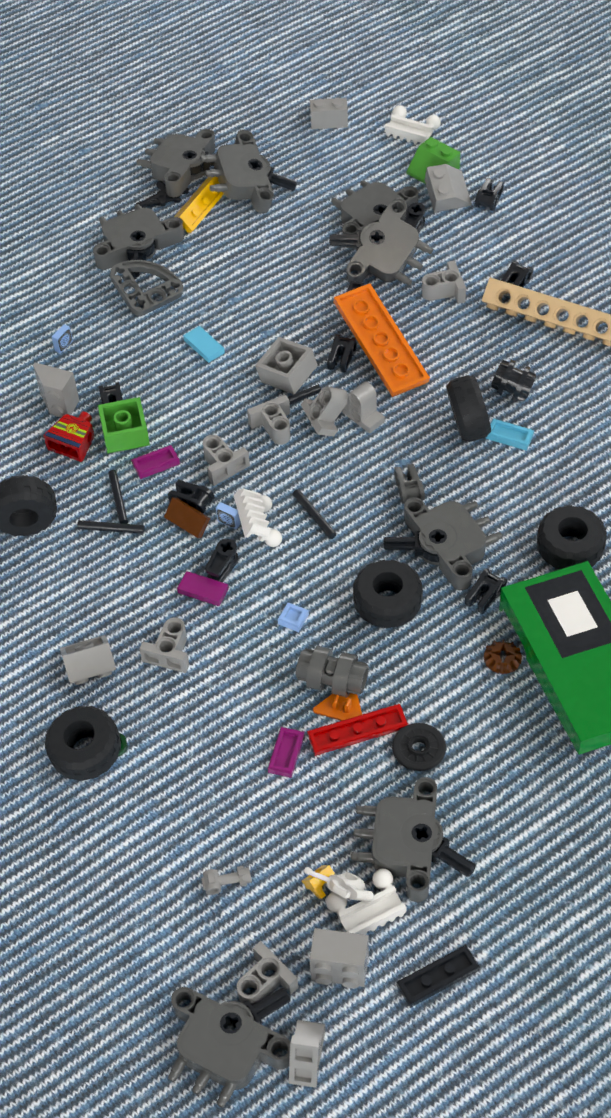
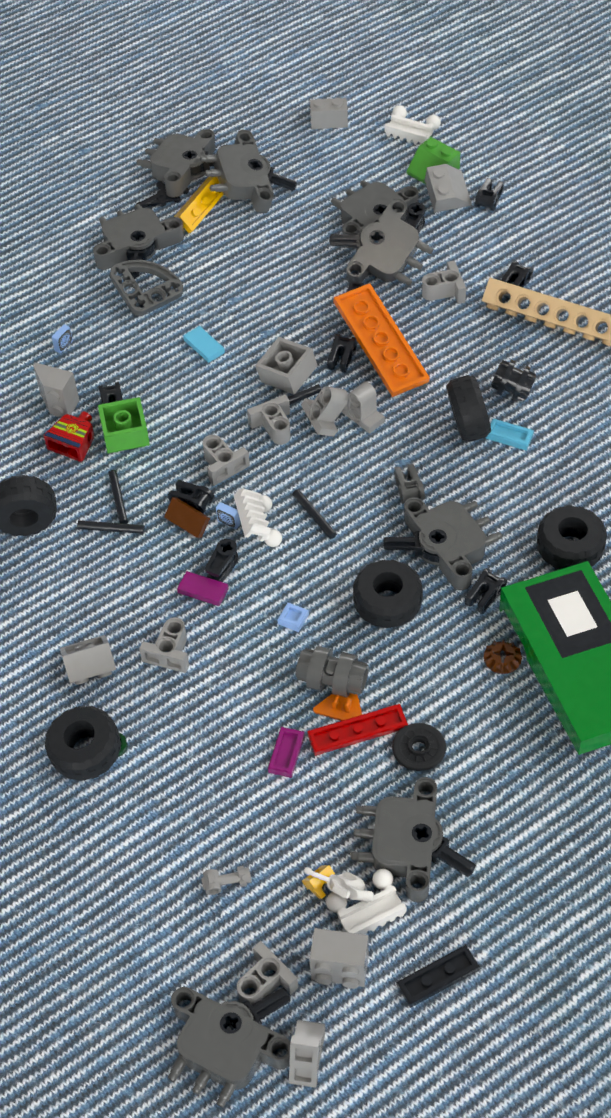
(155, 462): magenta tile -> none

